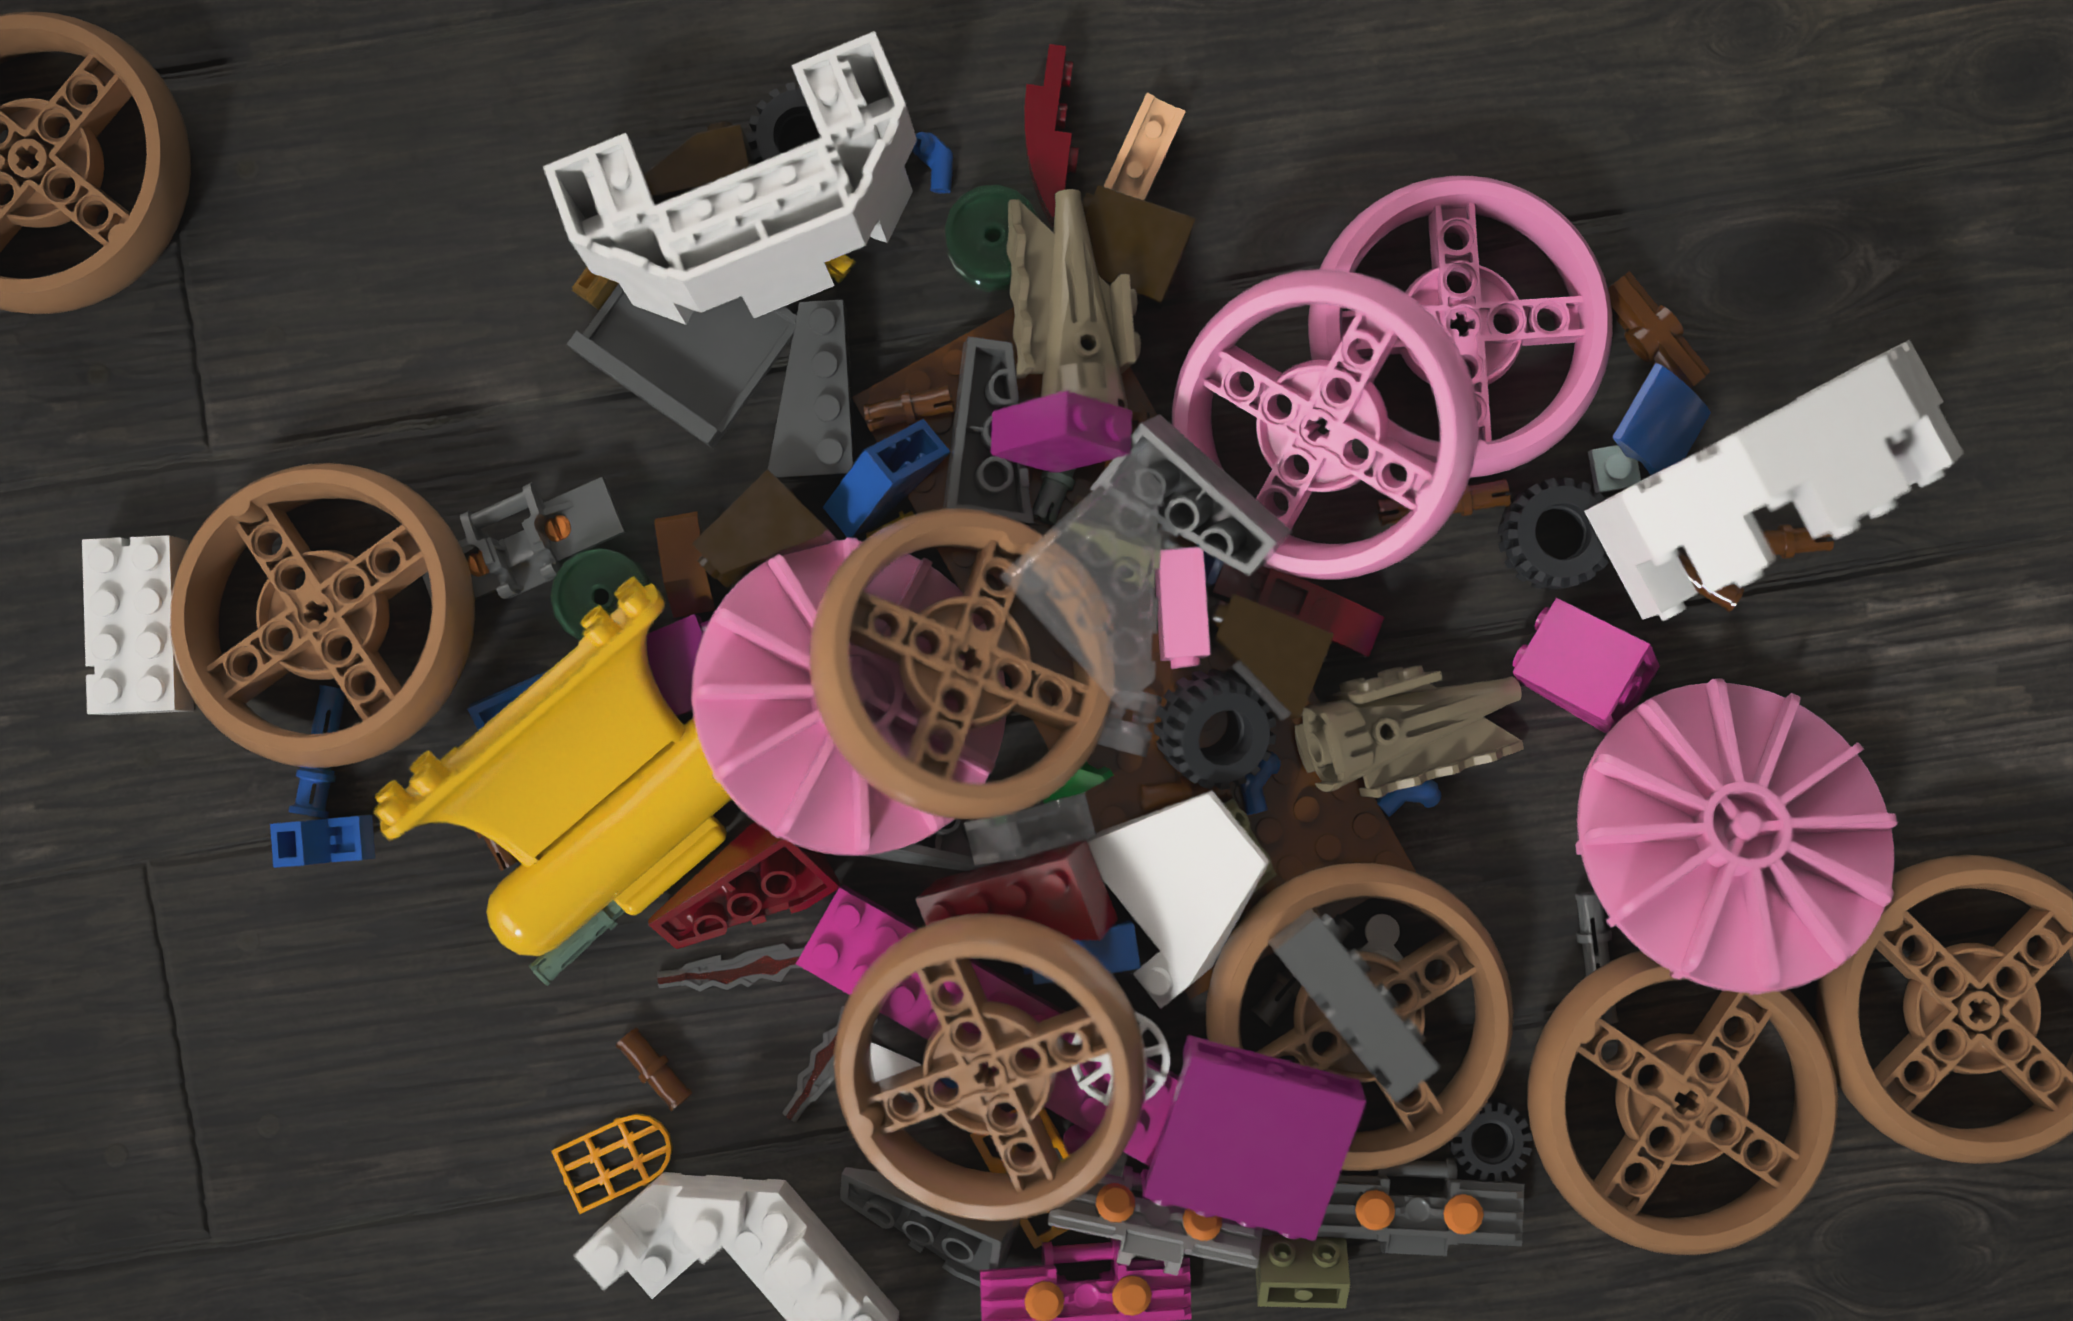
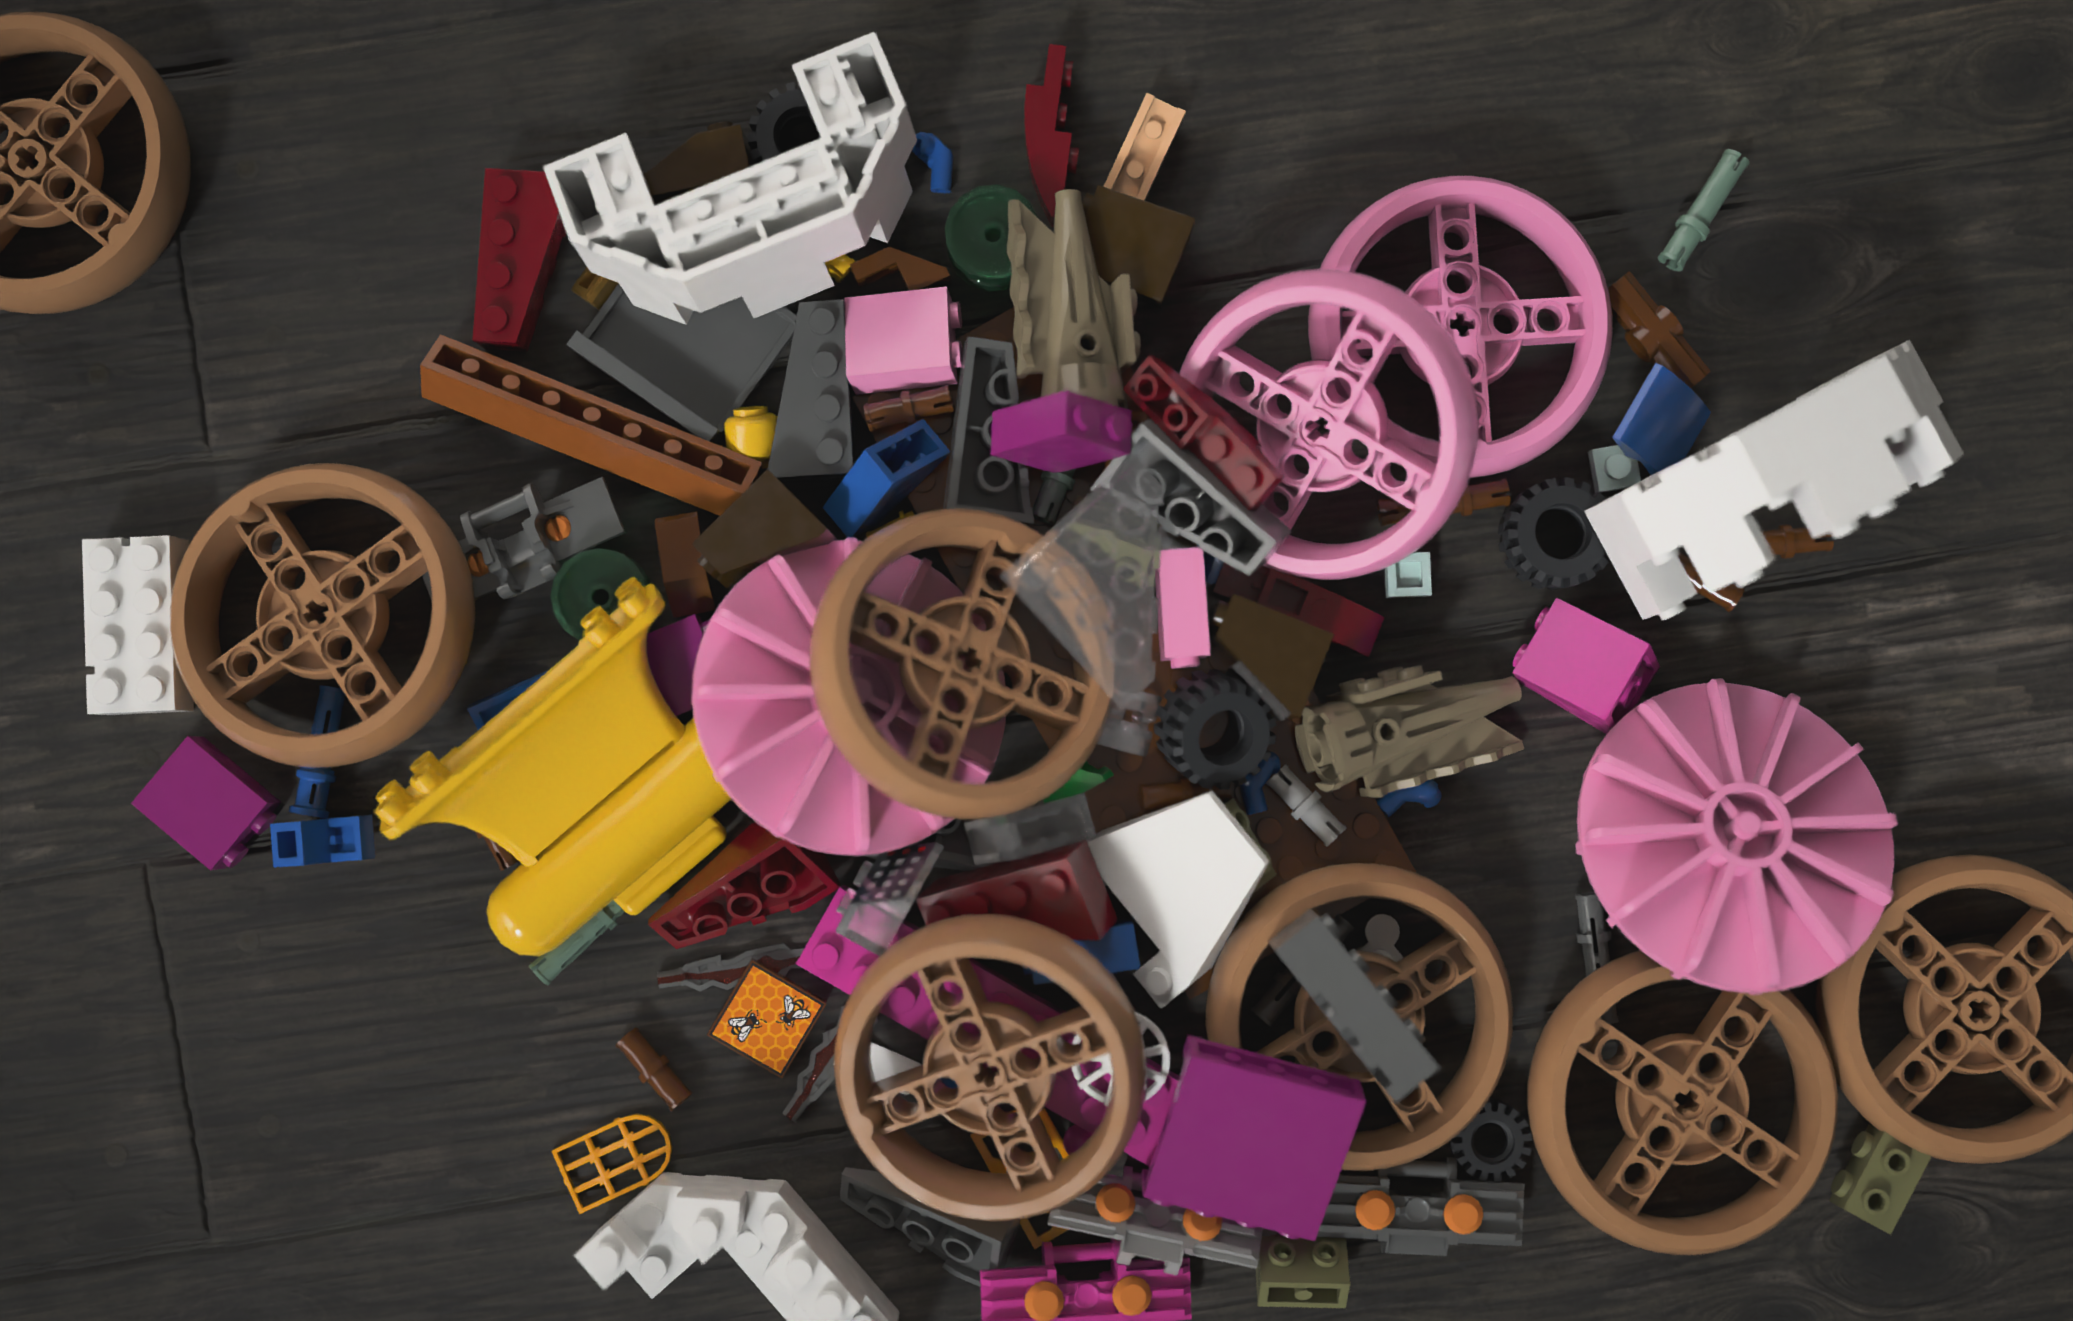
(207, 803): none -> magenta brick
(515, 257): none -> dark red wedge
(585, 426): none -> dark orange brick
(751, 432): none -> yellow head
(766, 1018): none -> tile
(885, 895): none -> clear slope
(902, 340): none -> bright pink brick
(914, 270): none -> reddish brown slope
(1206, 429): none -> dark red slope
(1306, 805): none -> light grey pin
(1409, 577): none -> light aqua plate
(1694, 224): none -> sand green pin
(1878, 1178): none -> olive brick

